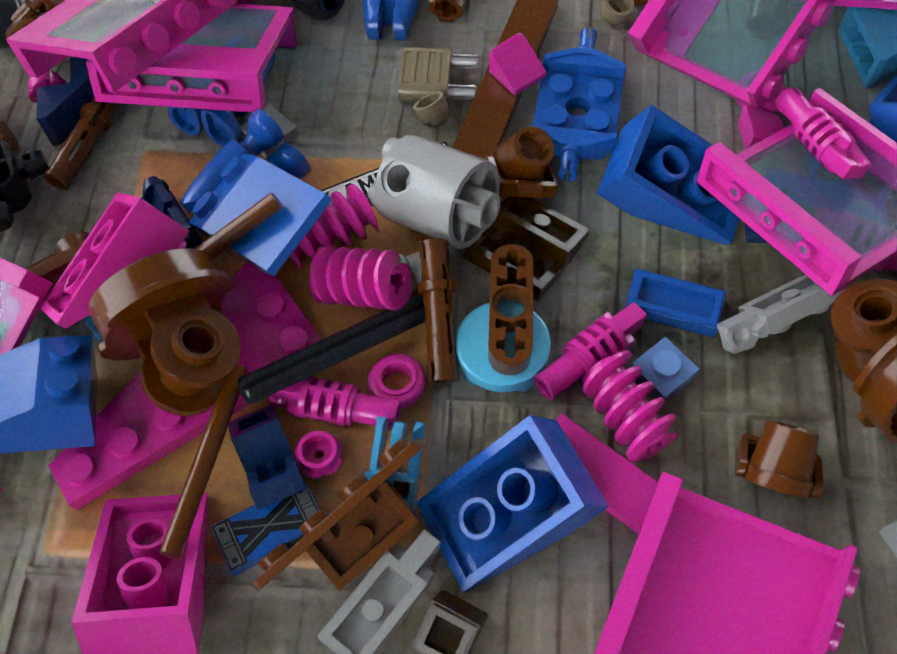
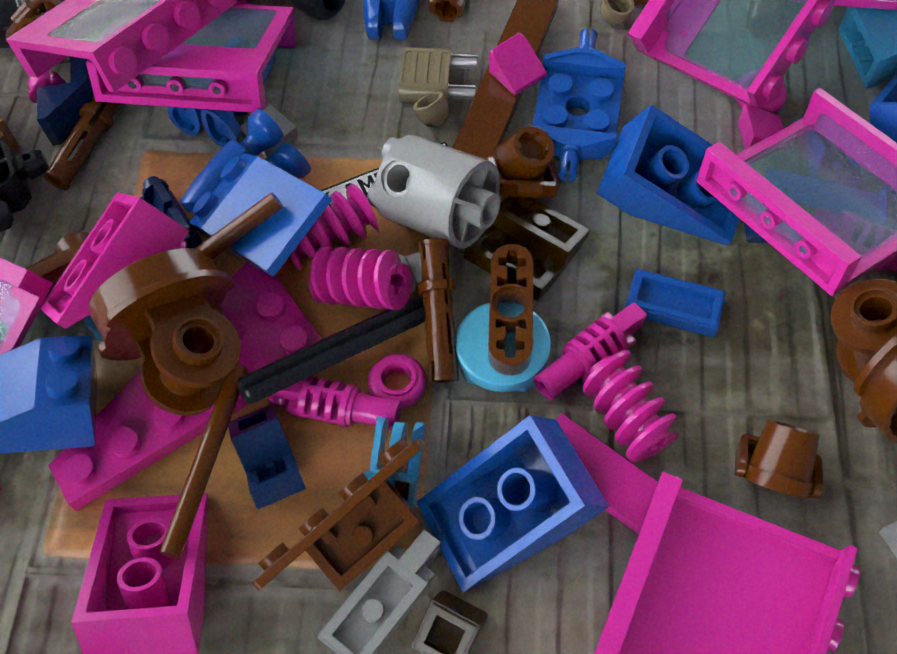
(256, 532): tile -> none
(318, 442): dark pink plate -> none
(666, 369): medium blue plate -> none
(774, 313): light grey hinge -> none
(823, 135): dark pink hinge -> none

